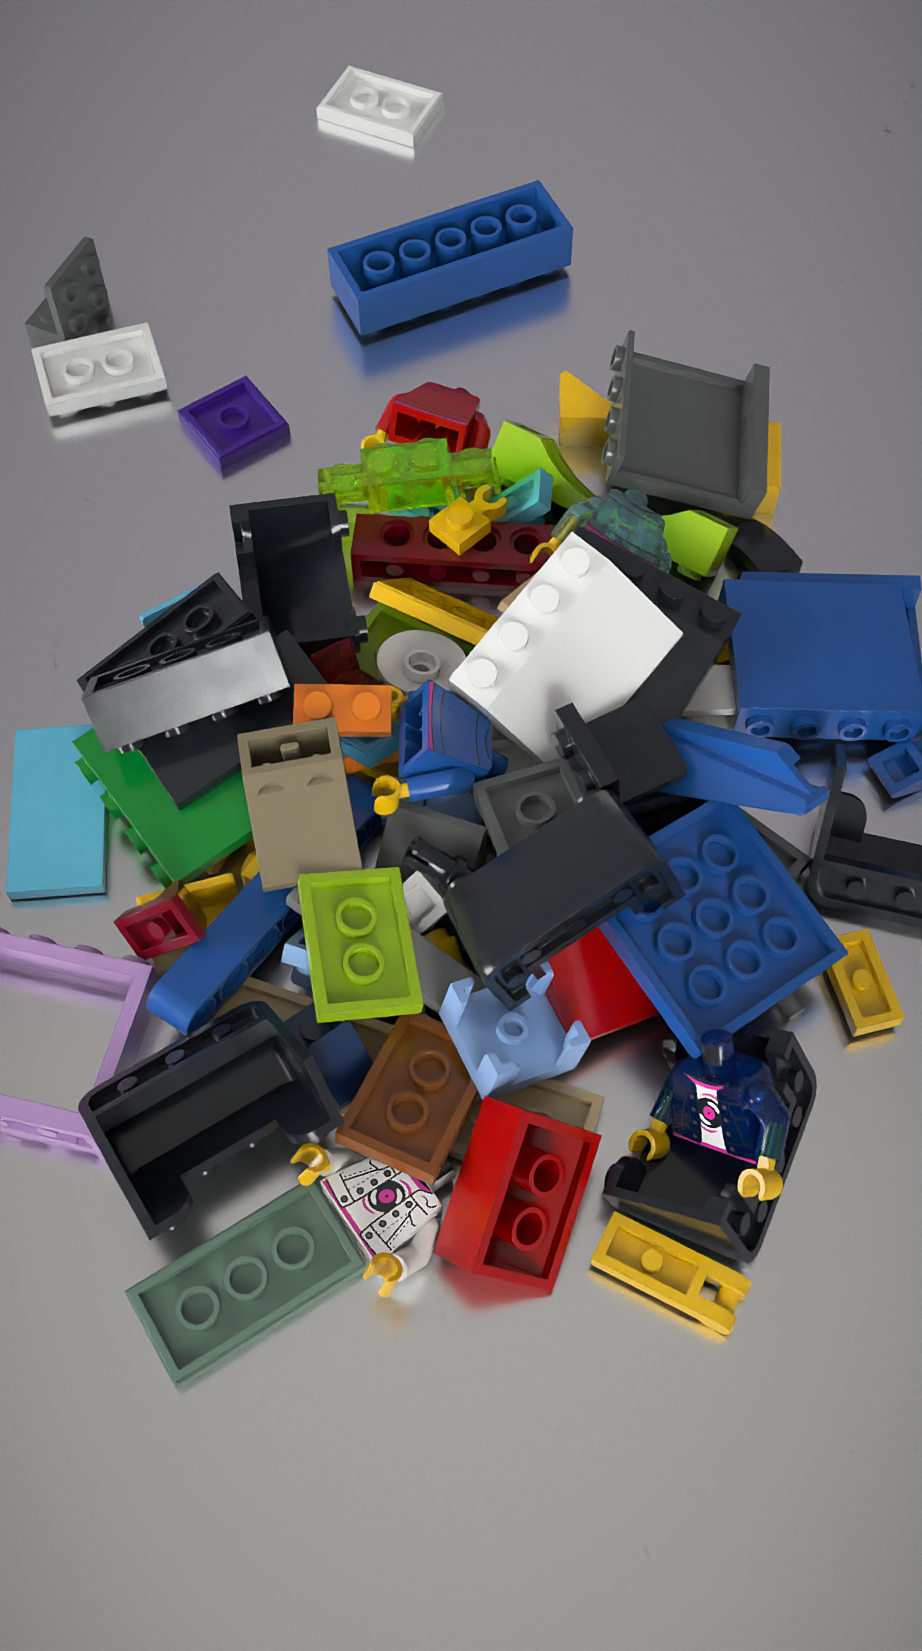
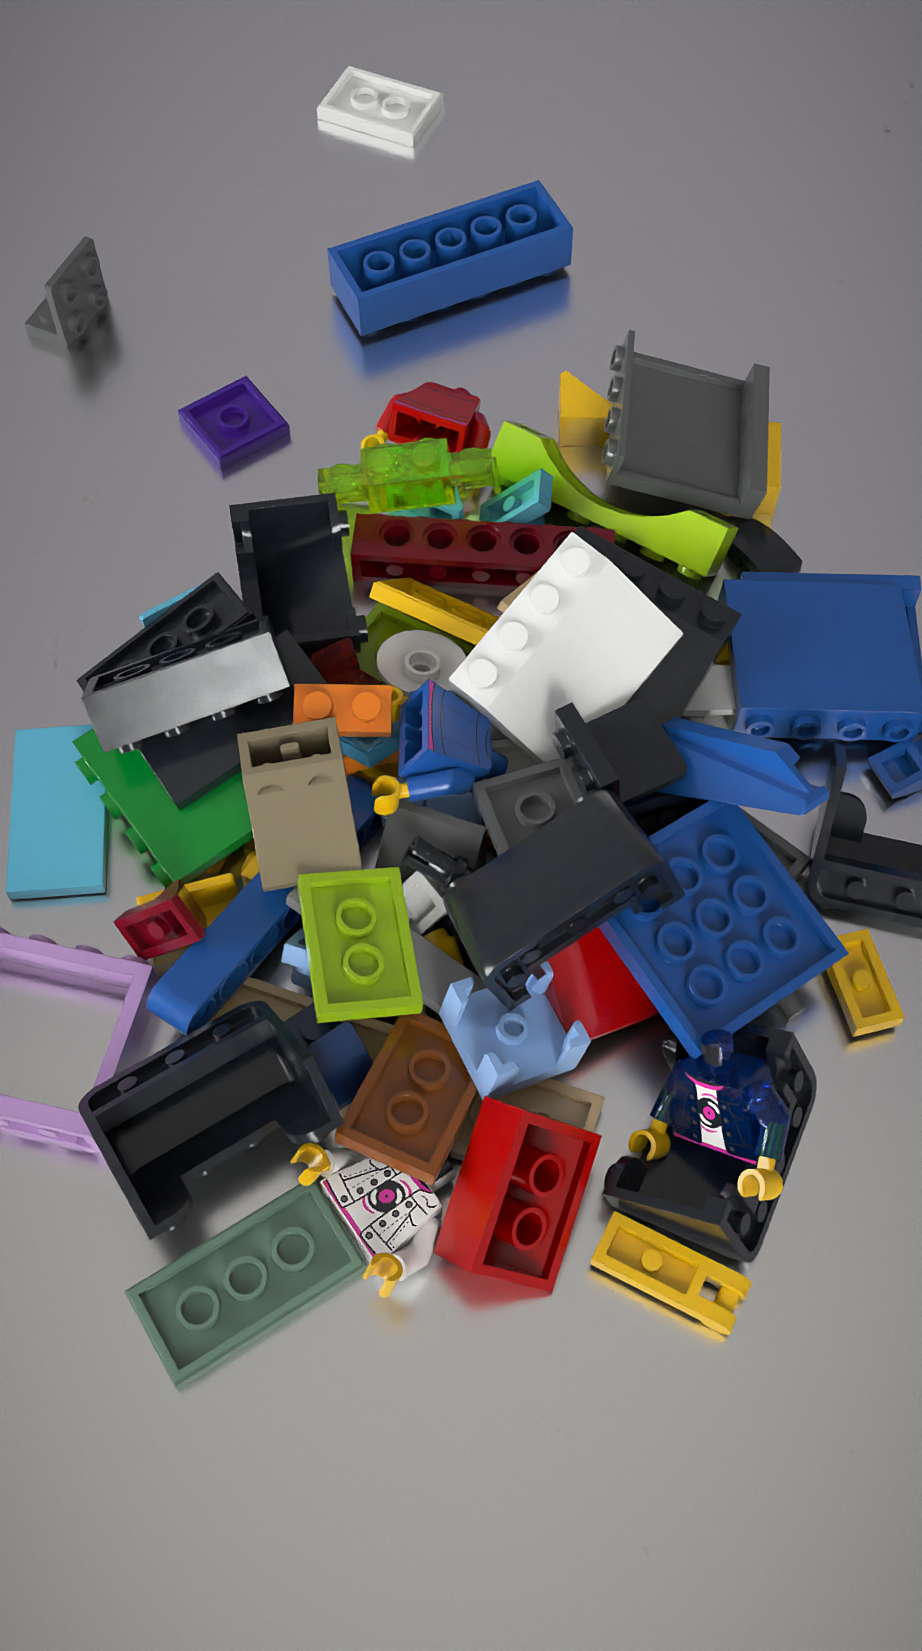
(98, 369): white plate -> none
(466, 523): yellow plate -> none
(620, 520): clear light blue torso -> none

